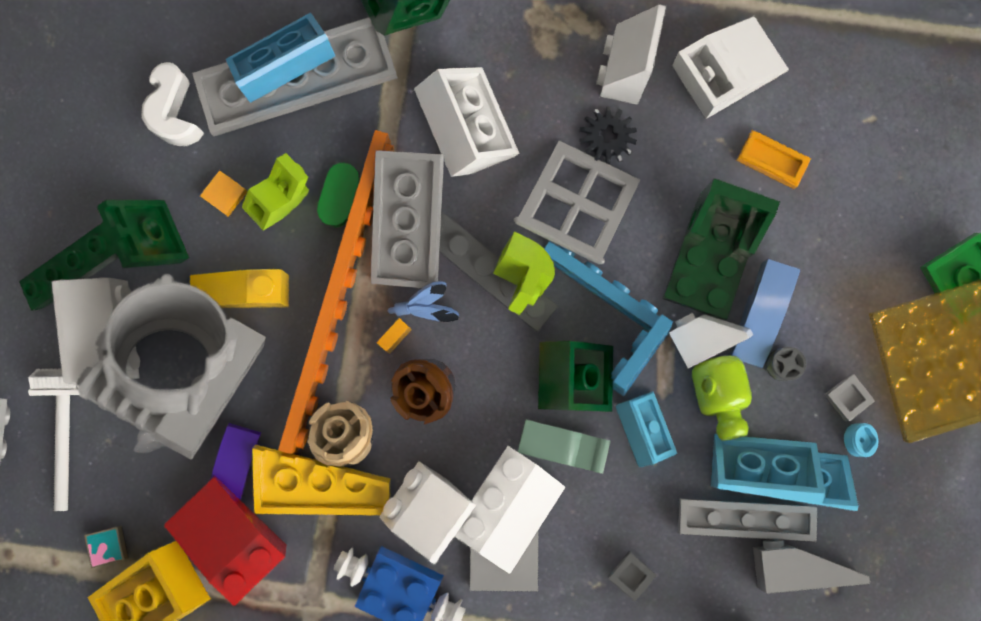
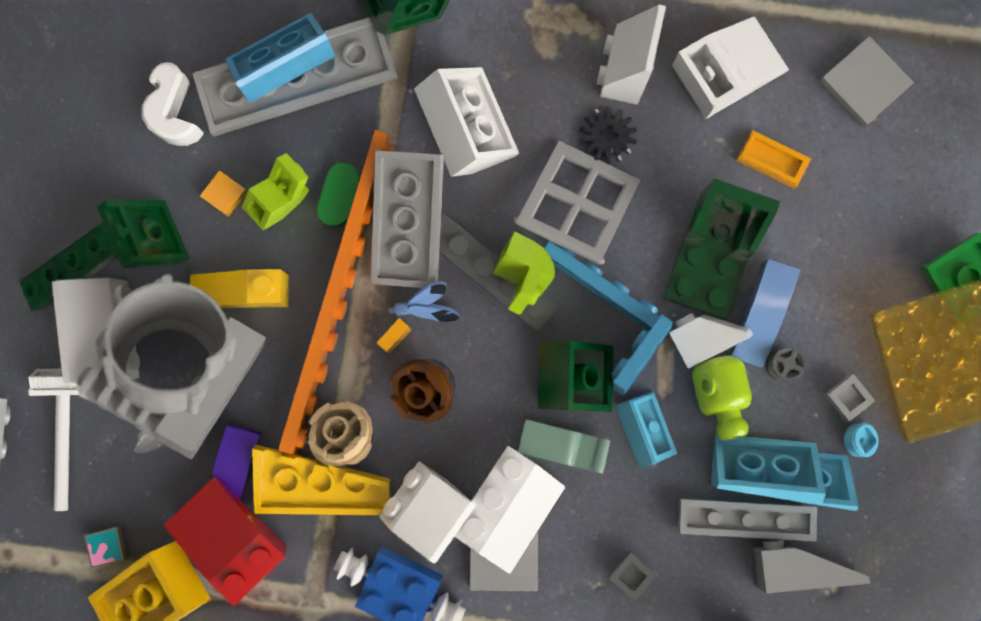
(866, 81): none -> light grey tile

